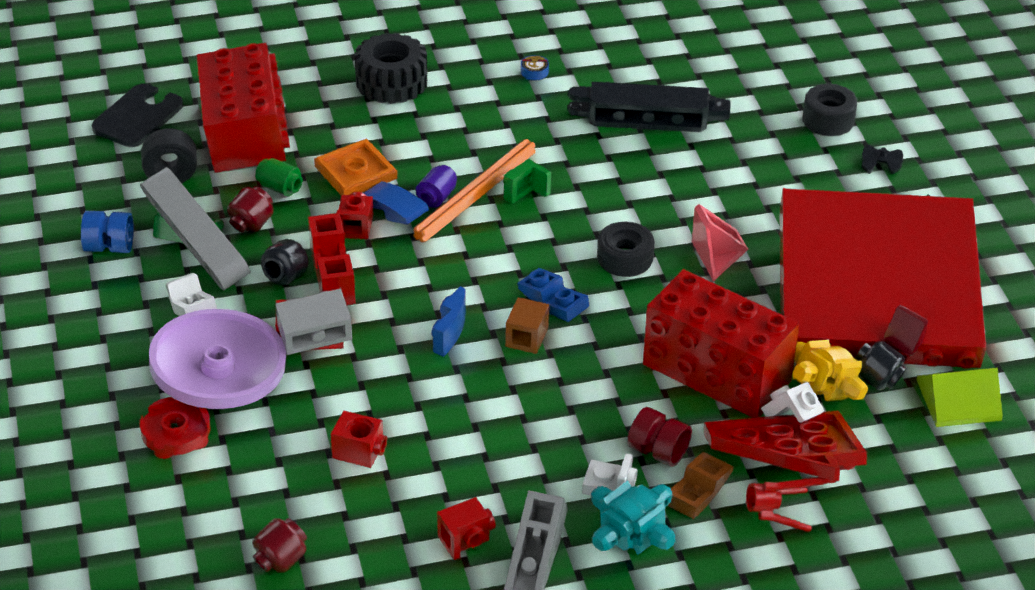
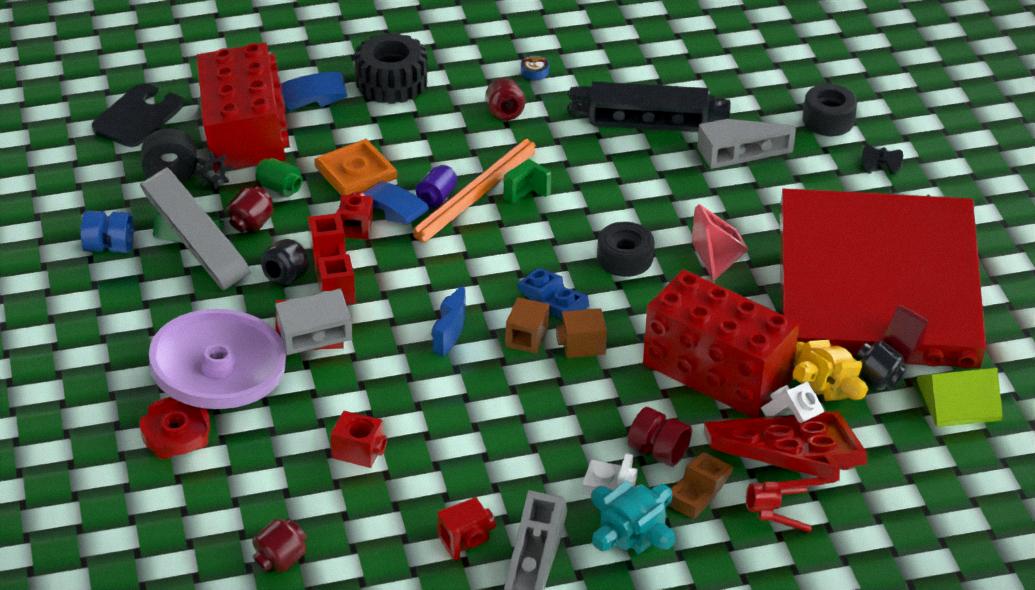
(188, 296): white bracket -> none
(204, 170): none -> black gear
(318, 87): none -> blue slope
(505, 99): none -> dark red head
(582, 333): none -> dark orange brick
(741, 141): none -> light grey slope

